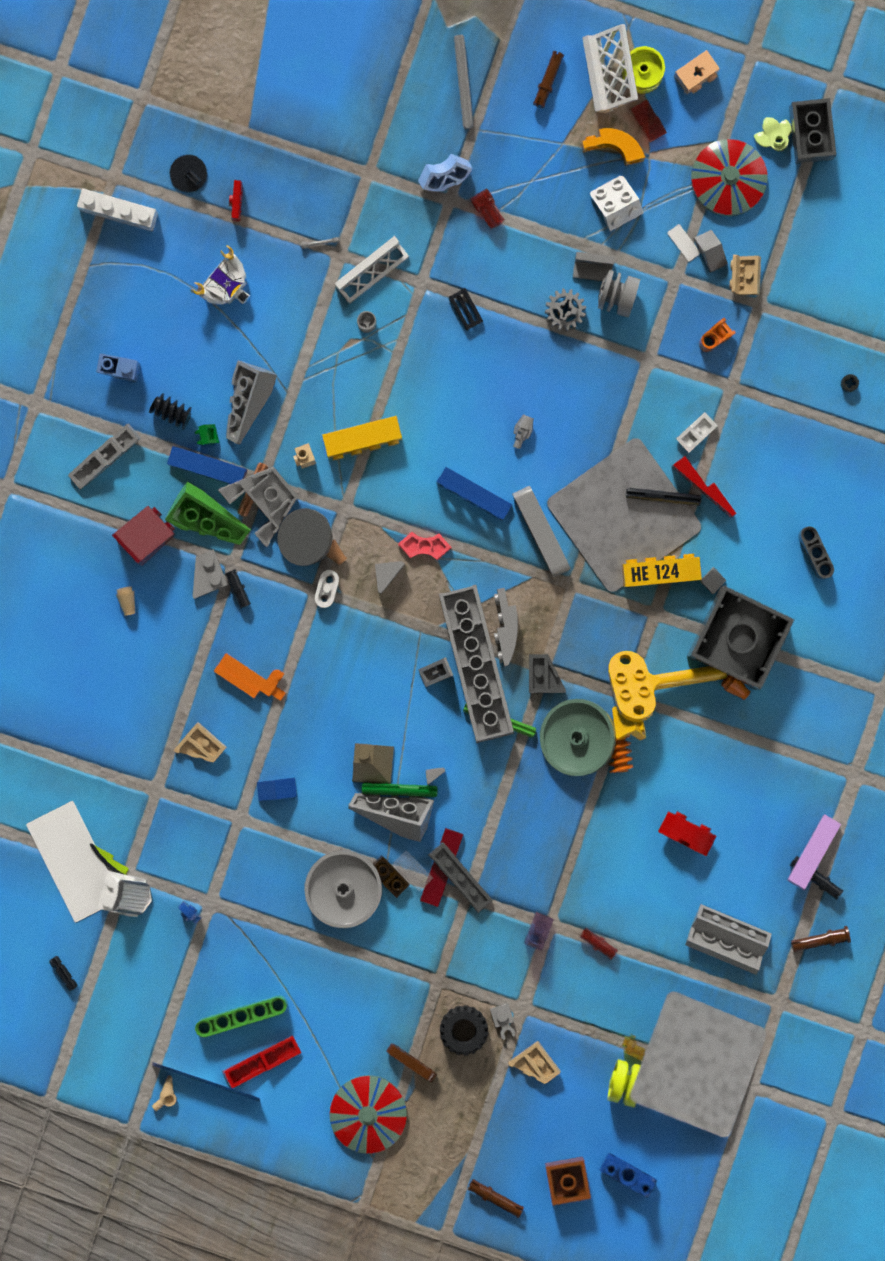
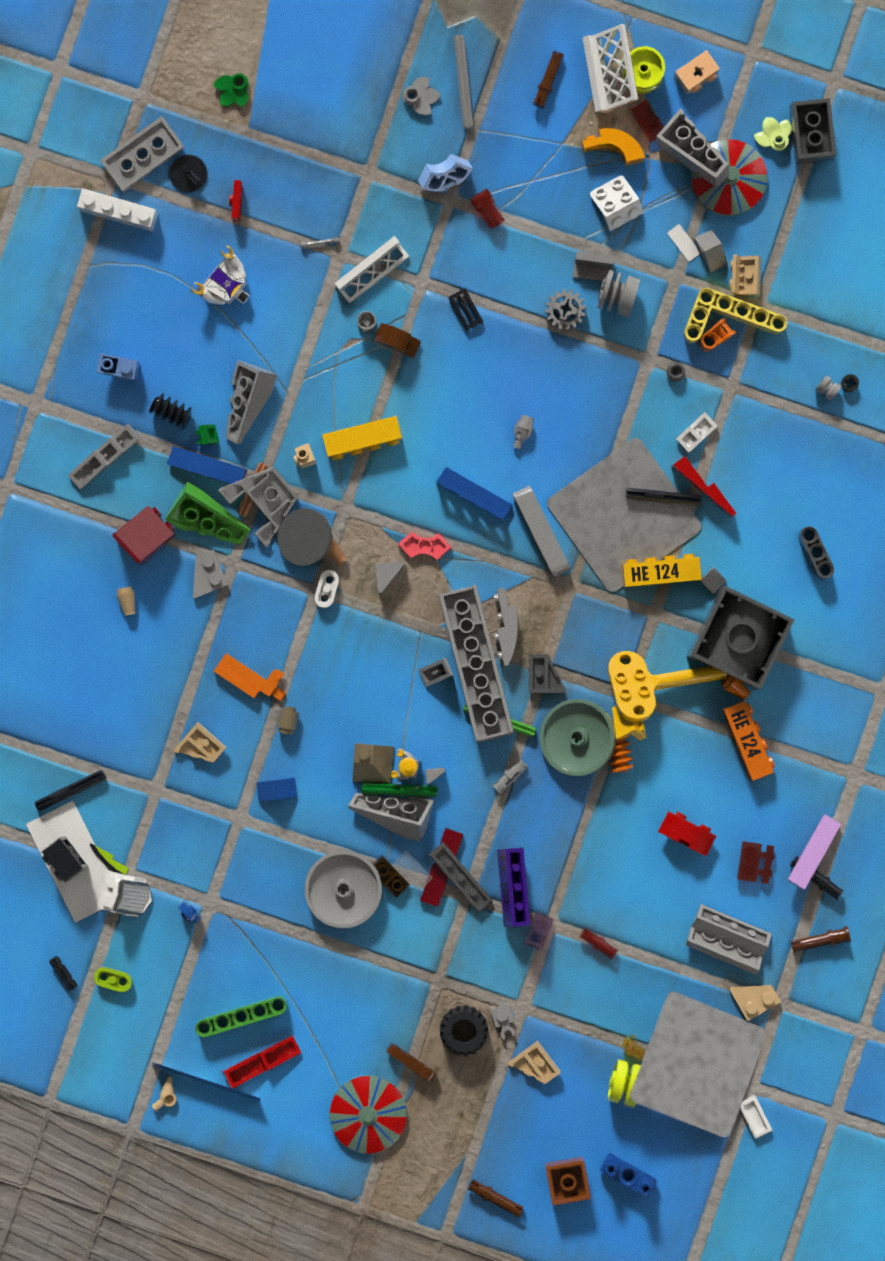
(64, 859): none -> black brick
(70, 790): none -> black axle
(113, 979): none -> lime plate
(130, 149): none -> light grey plate
(230, 91): none -> green plate
(237, 588): black pin -> none
(287, 720): none -> dark tan brick
(397, 339): none -> reddish brown brick
(407, 767): none -> yellow piece
(424, 96): none -> light grey plate
(510, 776): none -> light grey pin
(513, 887): none -> dark purple brick
(675, 365): none -> flat silver plate
(692, 149): none -> light grey wedge
(731, 312): none -> light yellow beam
(748, 740): none -> orange brick
(749, 862): none -> clear red plate
(754, 999): none -> tan wing
(755, 1117): none -> white tile
(827, 387): none -> light grey wheel

